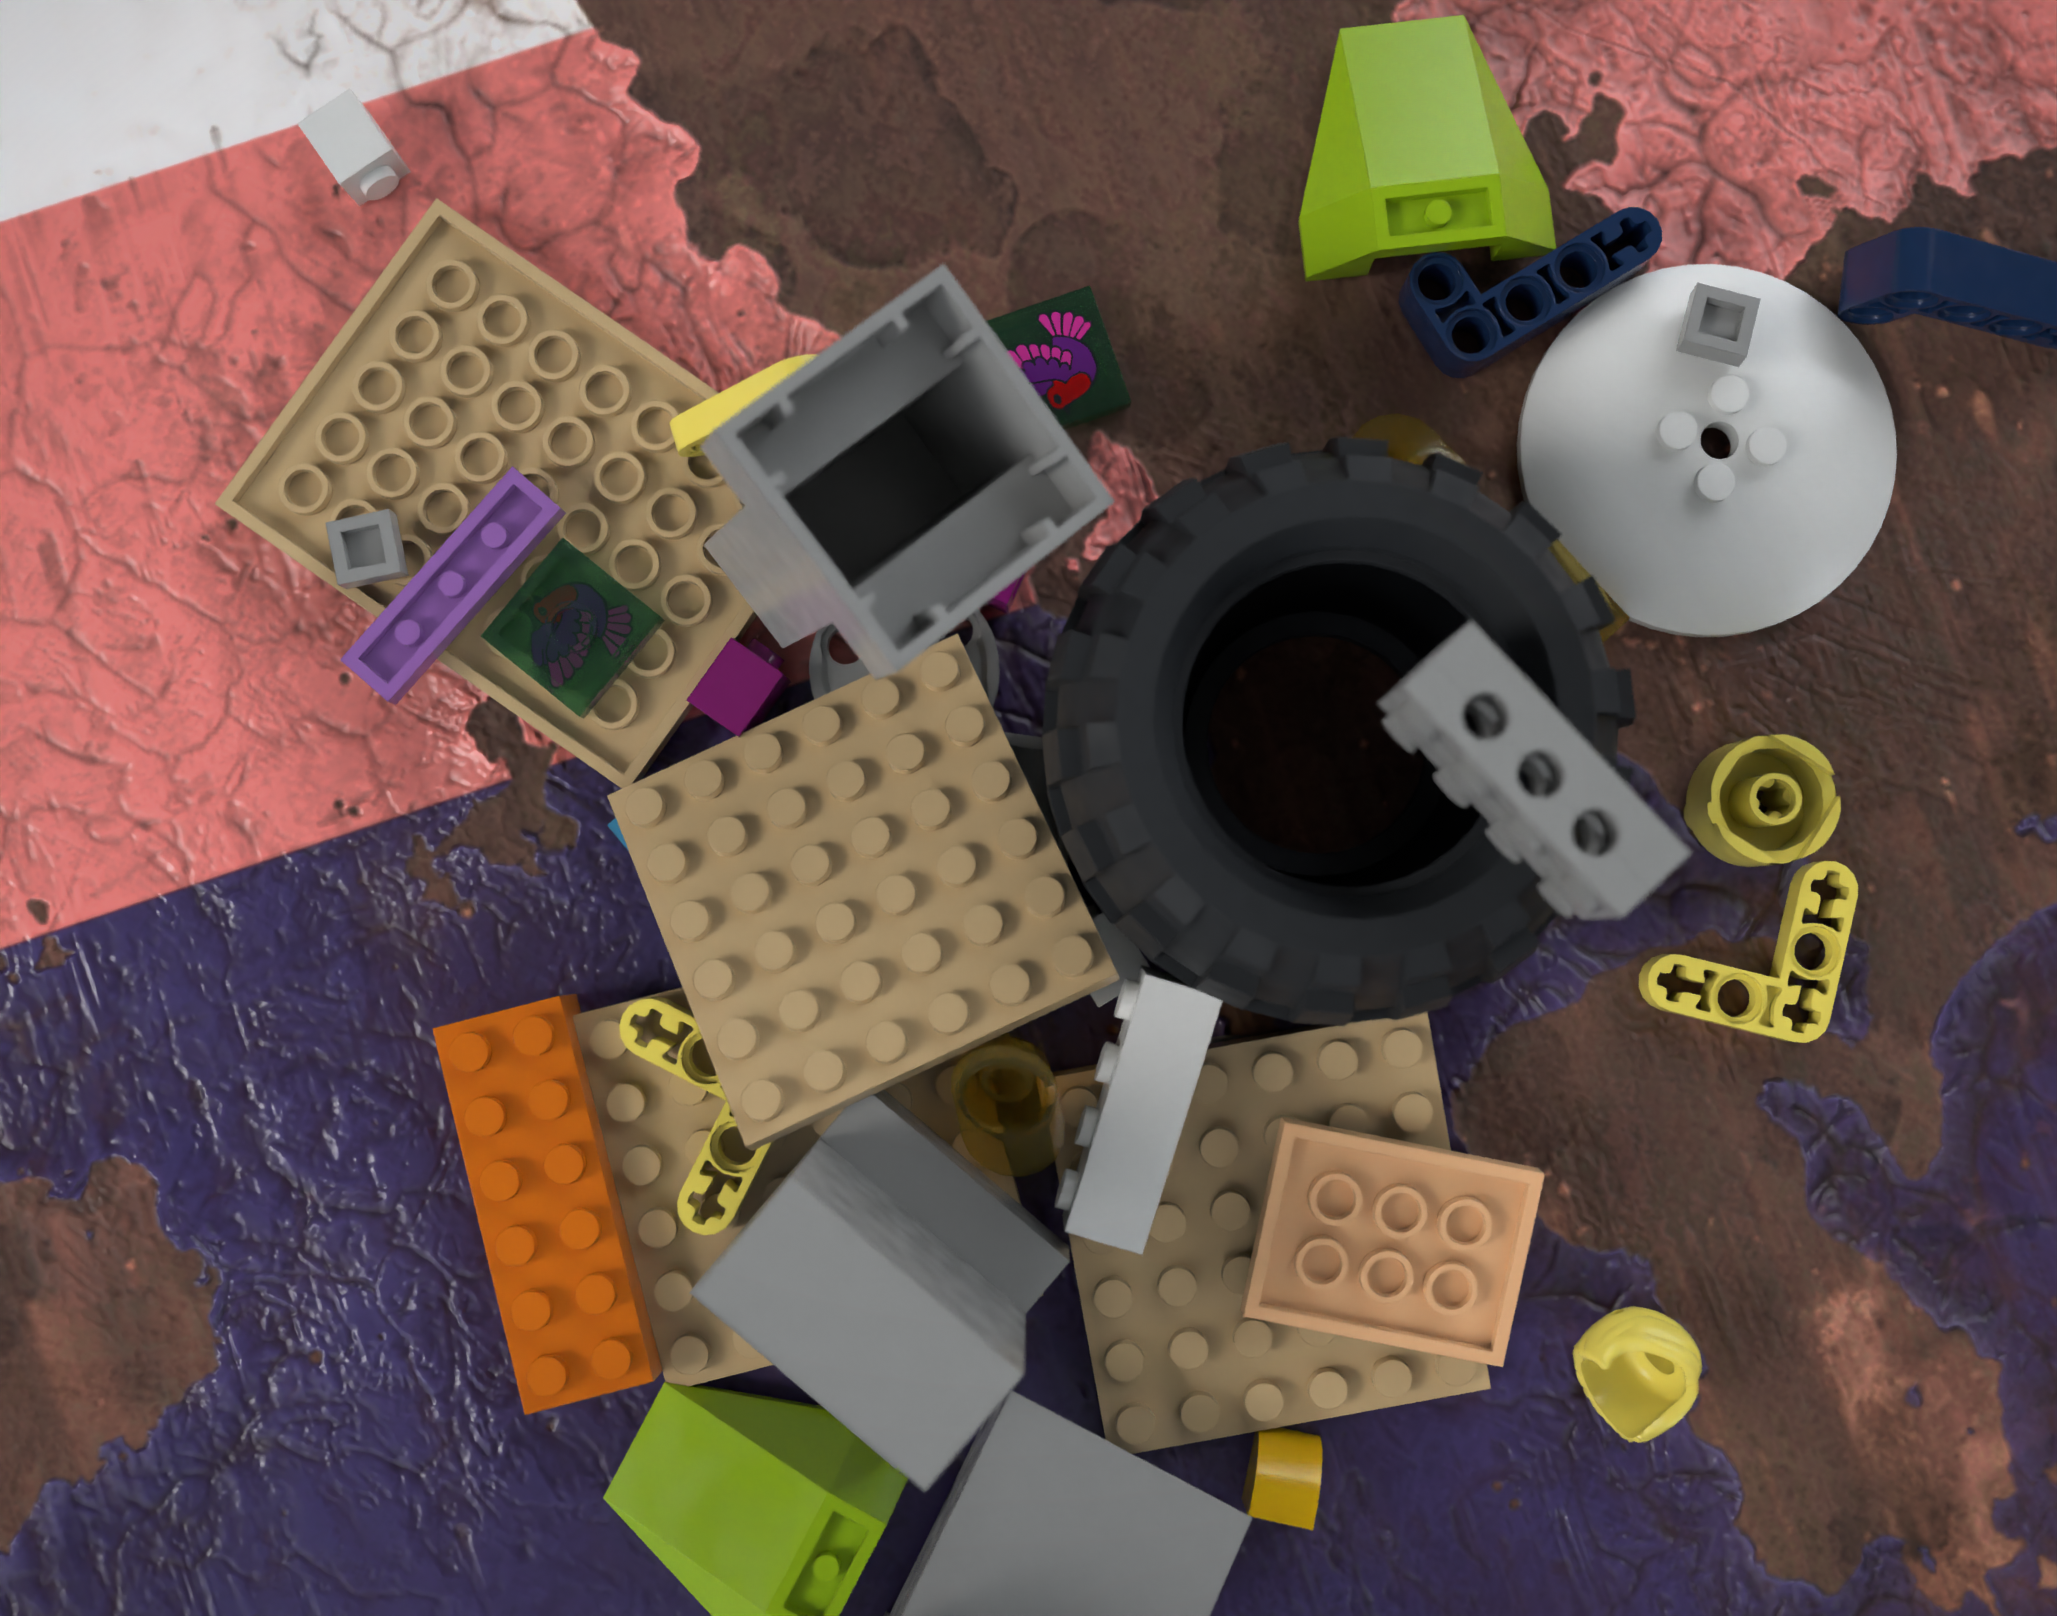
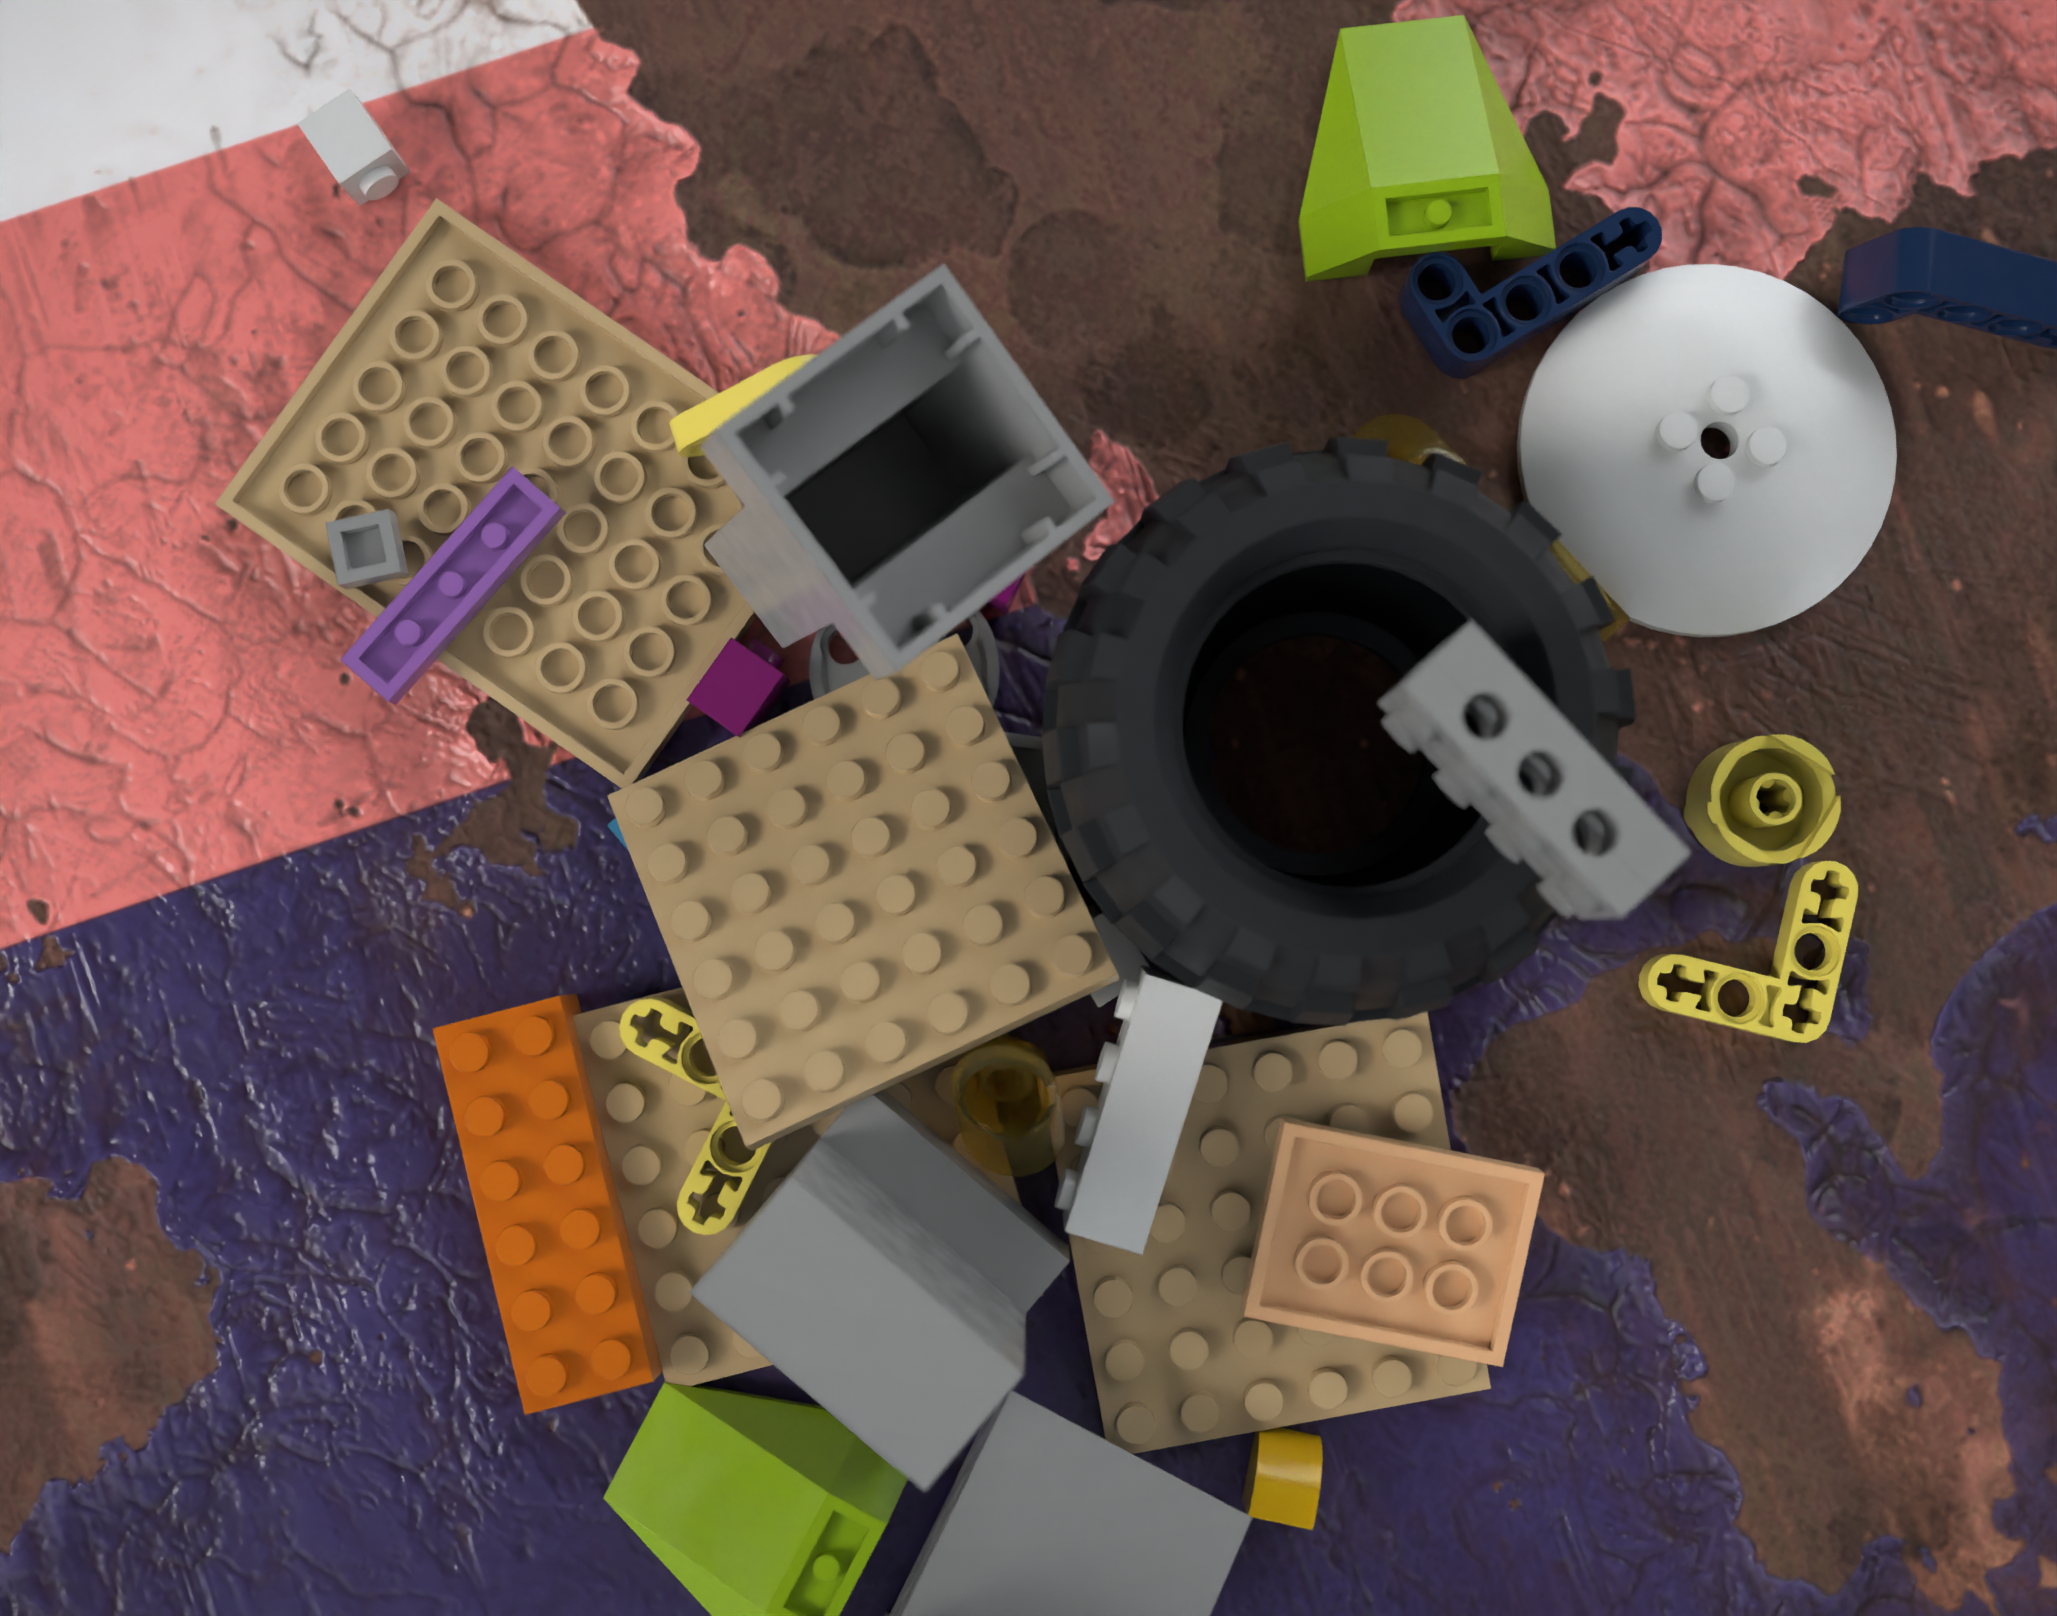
(572, 628): clear green tile -> none
(1066, 356): tile -> none
(1638, 1371): light yellow piece -> none
(1718, 324): light grey plate -> none

